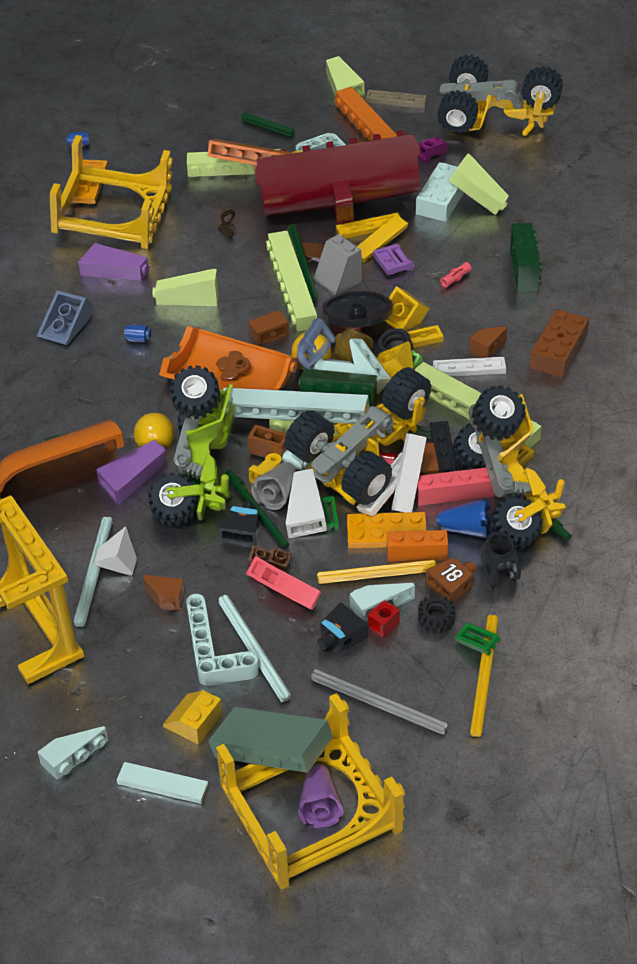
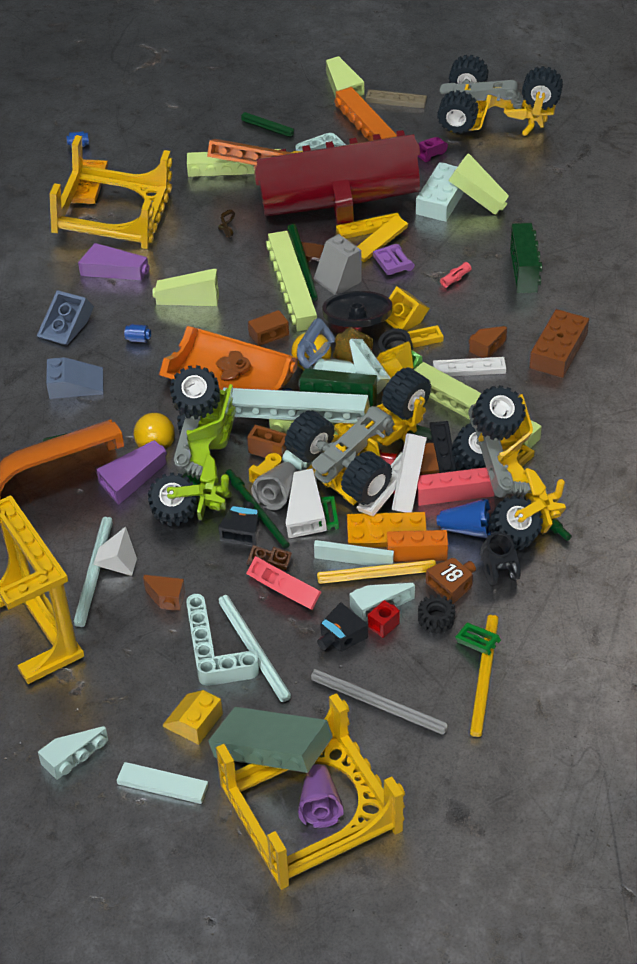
(73, 378): none -> sand blue slope
(352, 554): none -> light aqua tile

